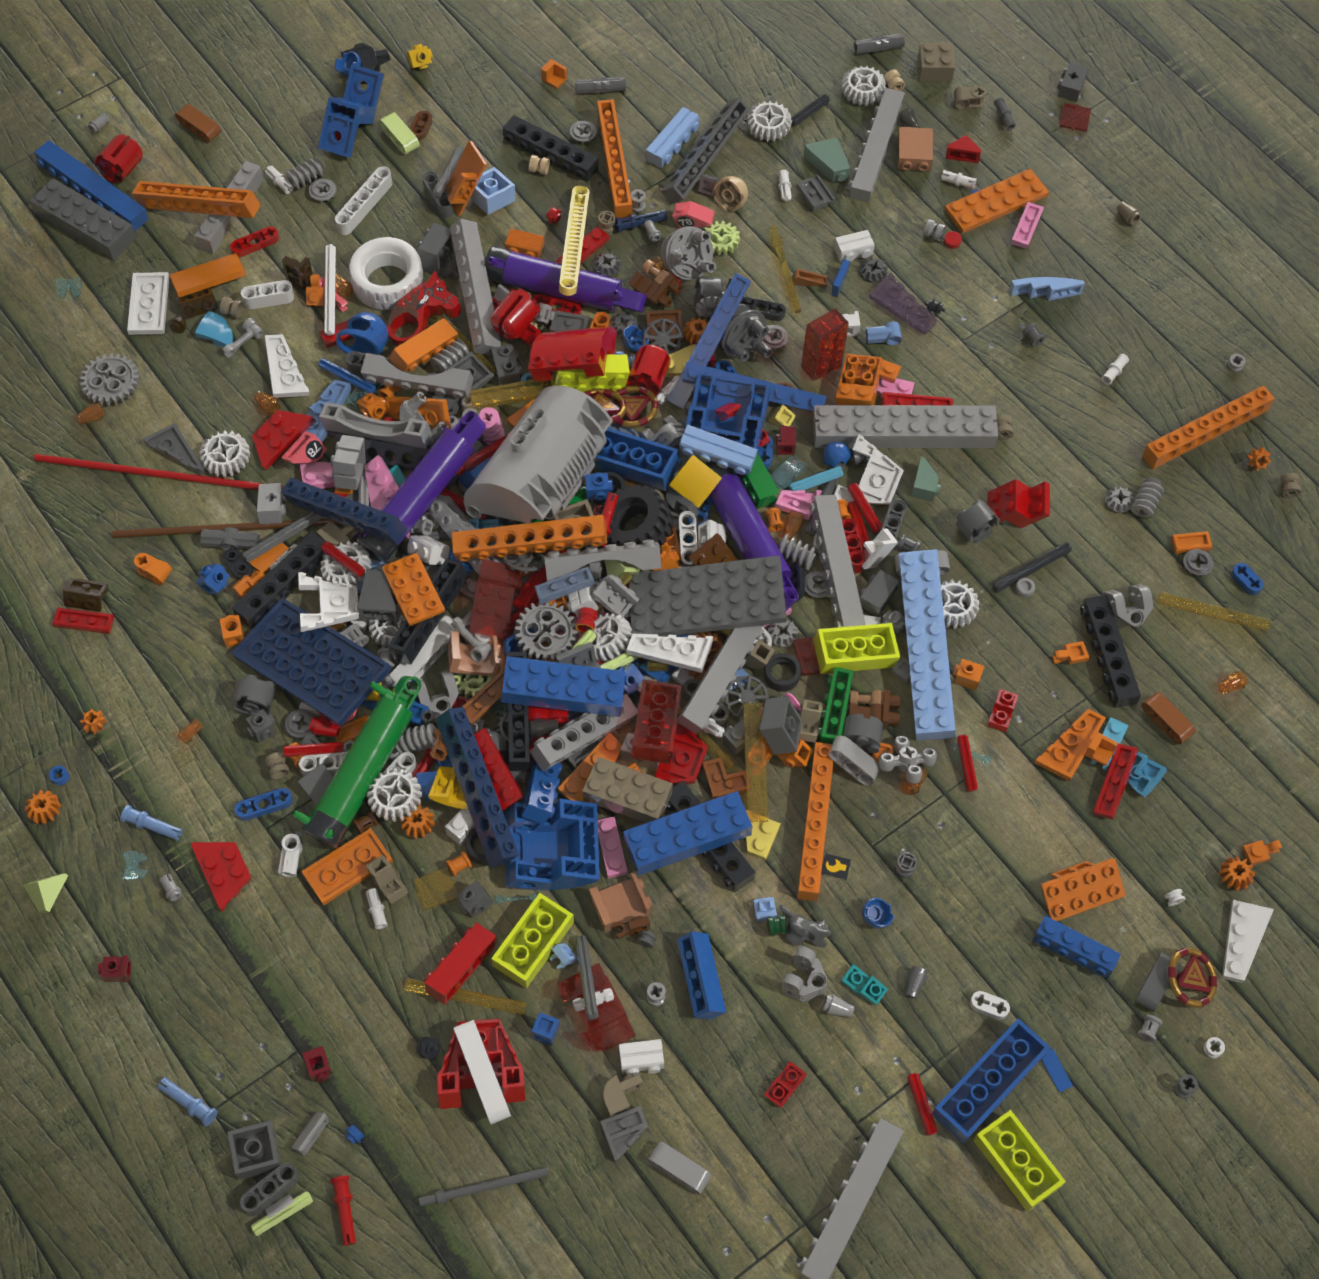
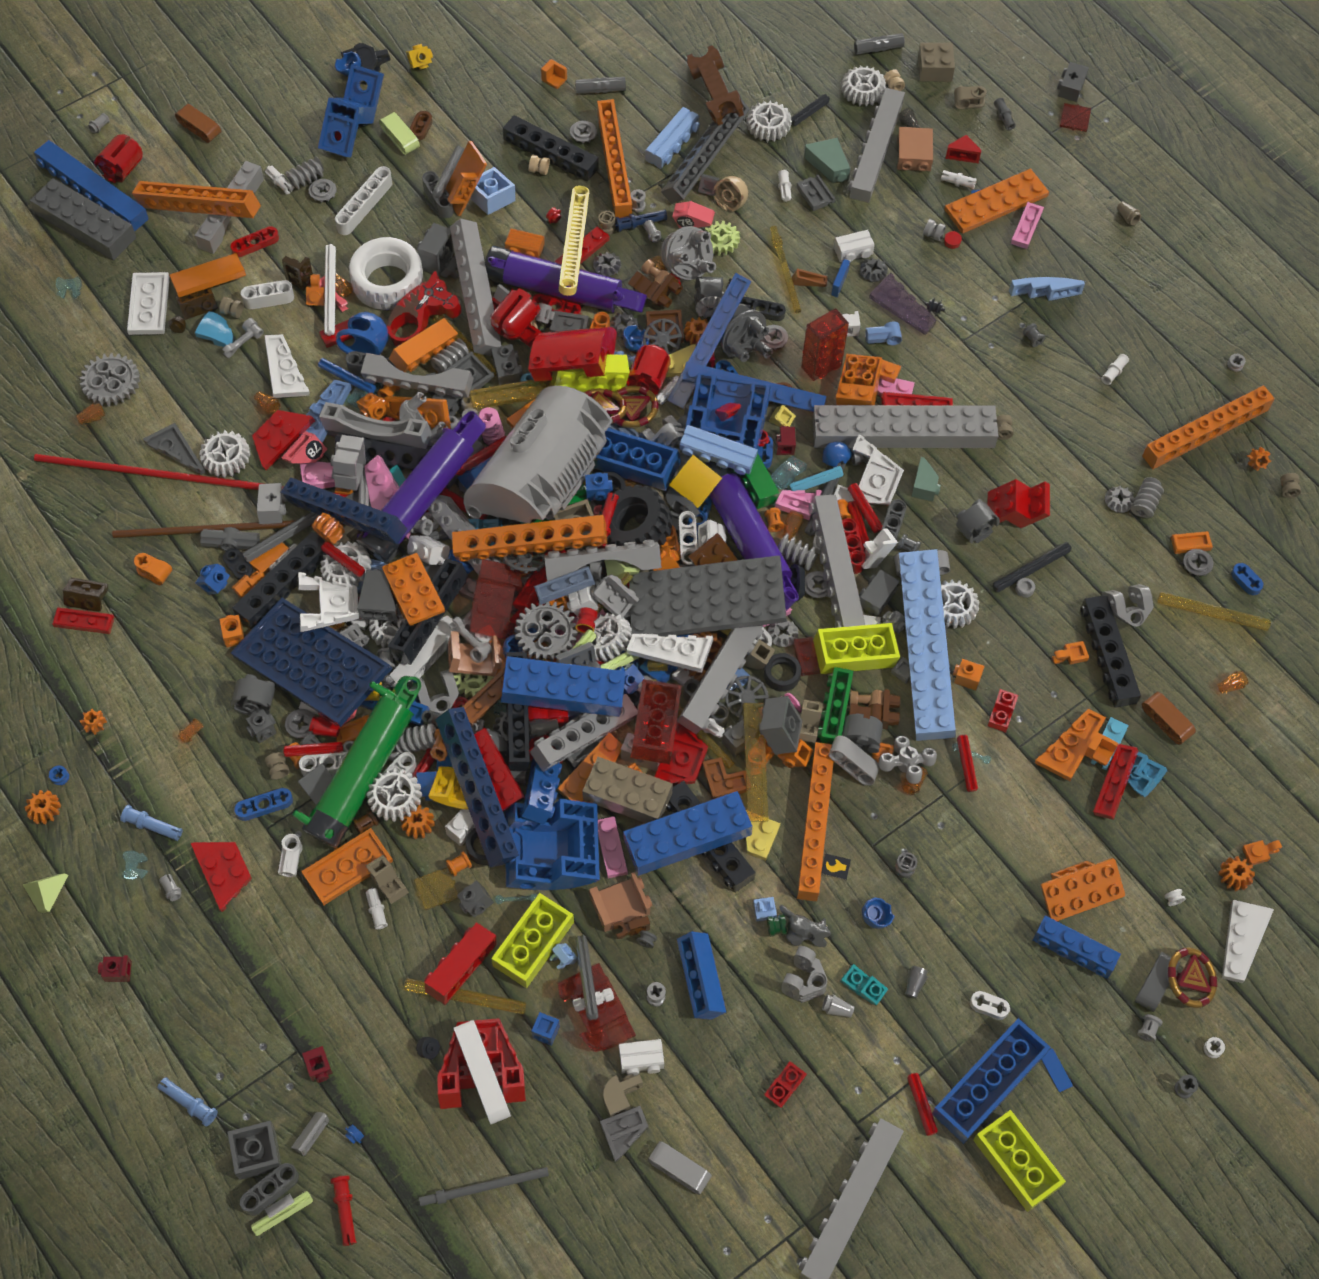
(328, 528): none -> orange gear
(722, 100): none -> reddish brown piece

